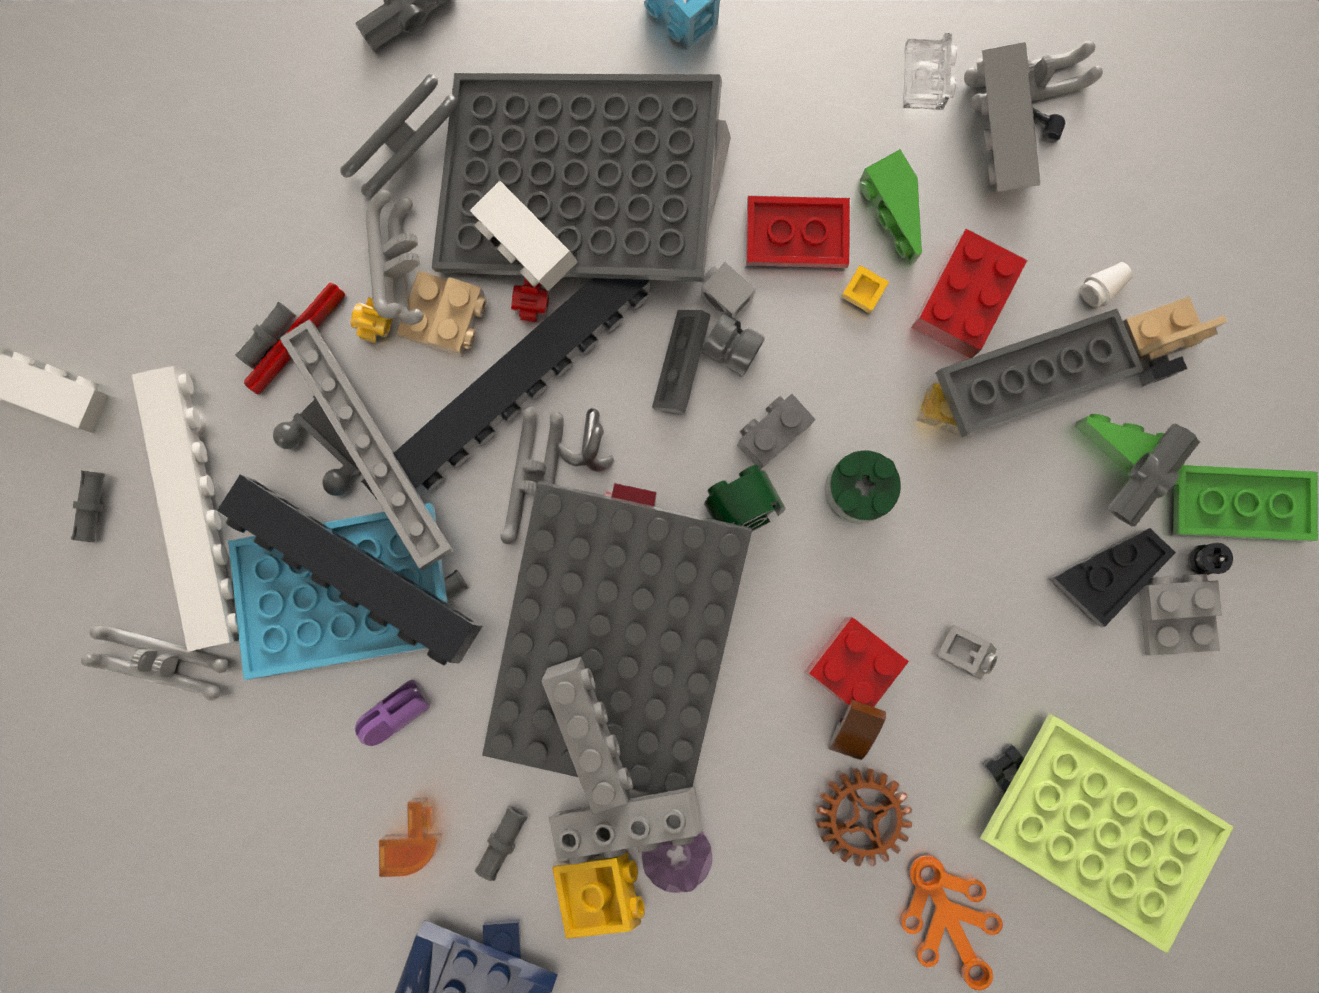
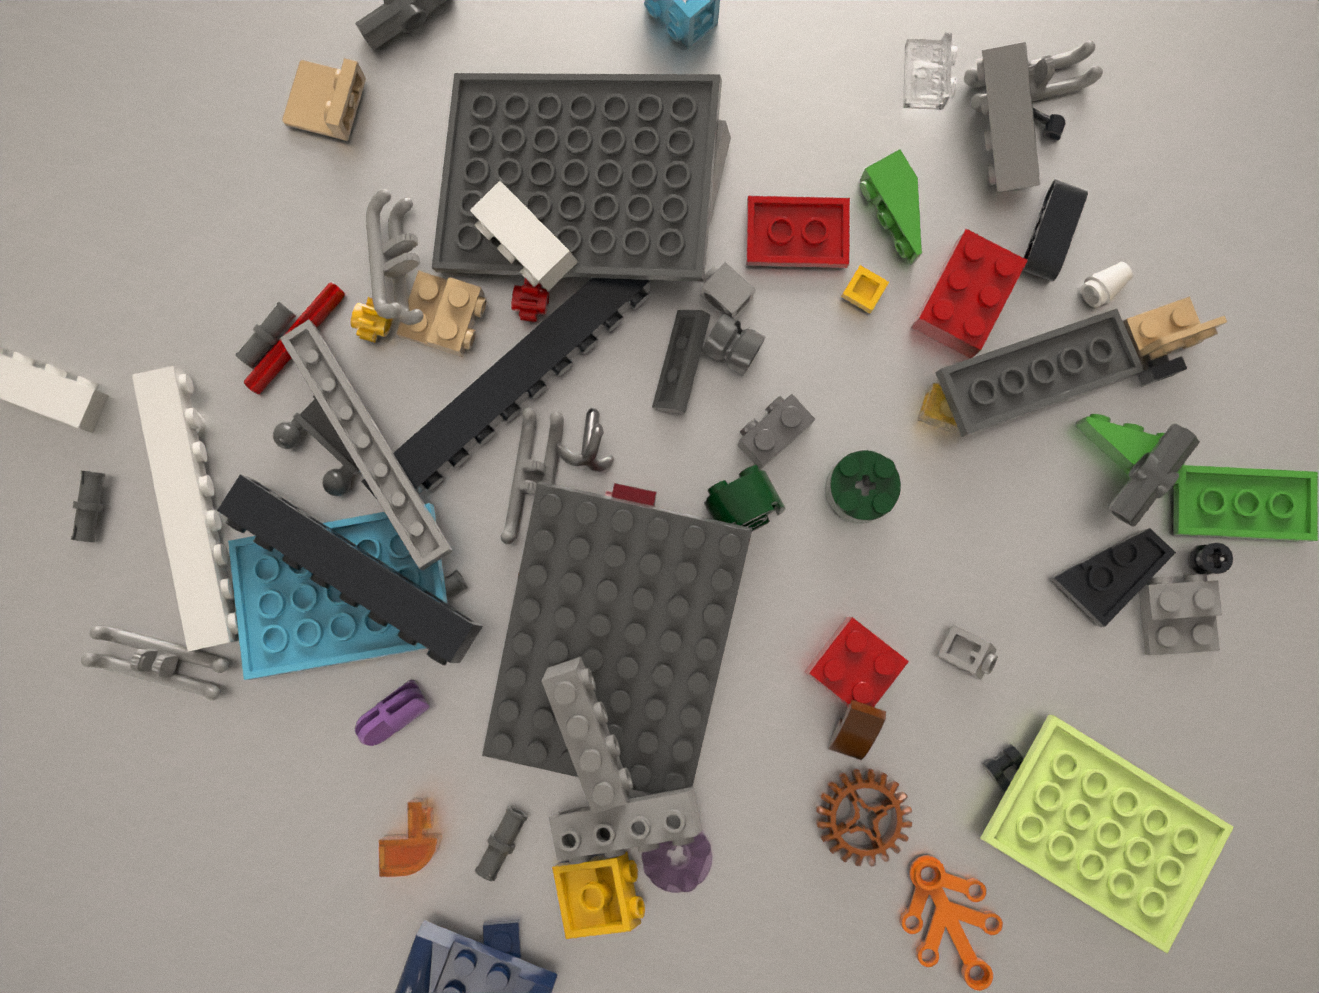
(325, 98): none -> tan bracket
(400, 136): dark grey piece -> none
(1054, 229): none -> black beam

